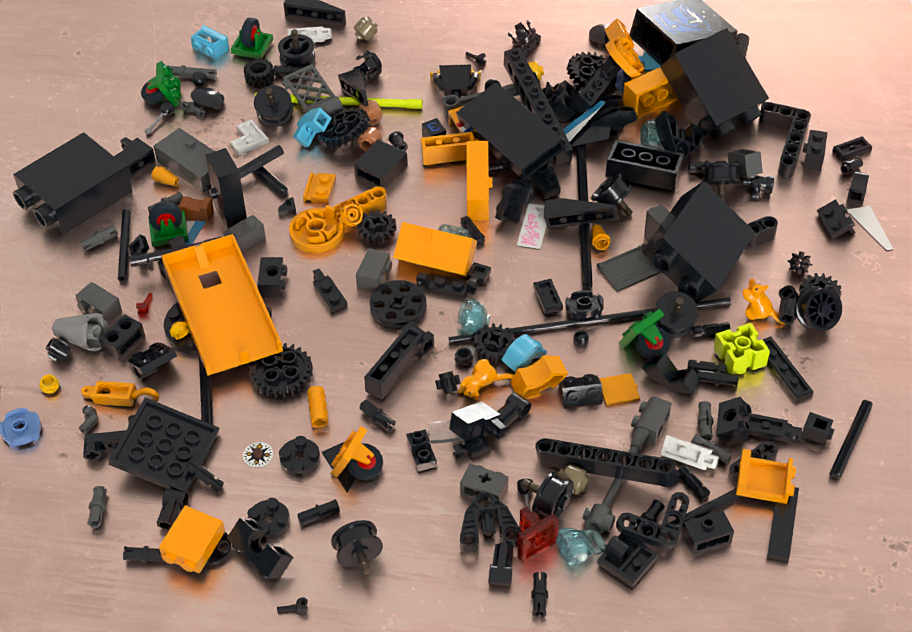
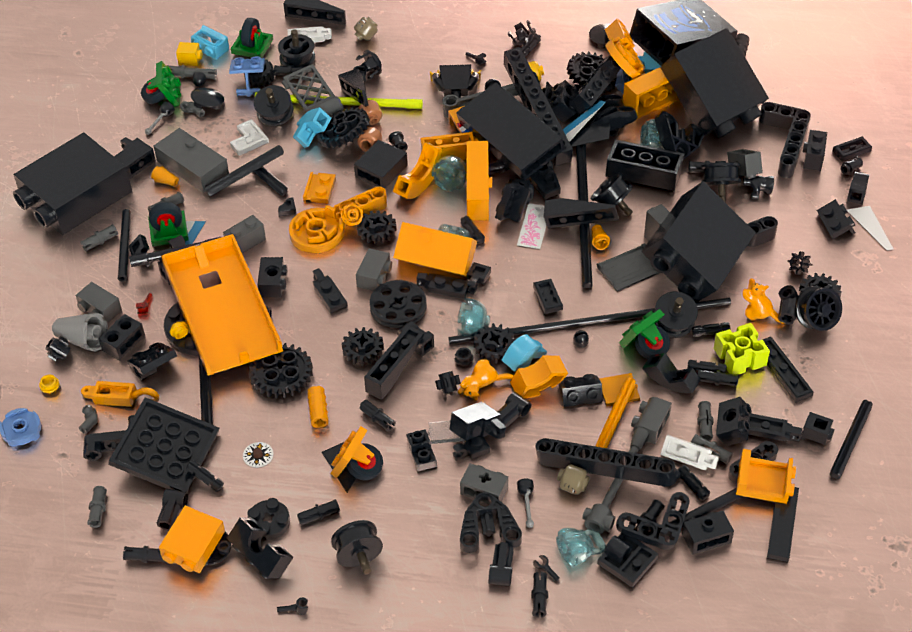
(189, 54): none -> yellow brick
(196, 208): dark orange leg -> none
(226, 187): black brick -> none
(247, 66): none -> medium blue plate
(295, 447): black plate -> none
(362, 346): none -> black gear
(420, 177): none -> light orange arch
(433, 128): black brick -> none
(450, 173): none -> clear light blue cylinder
(535, 534): clear red bracket -> none
(546, 567): none -> black hand
(551, 495): black wheel -> none
(584, 305): black plate -> none
(616, 413): none -> light orange axle

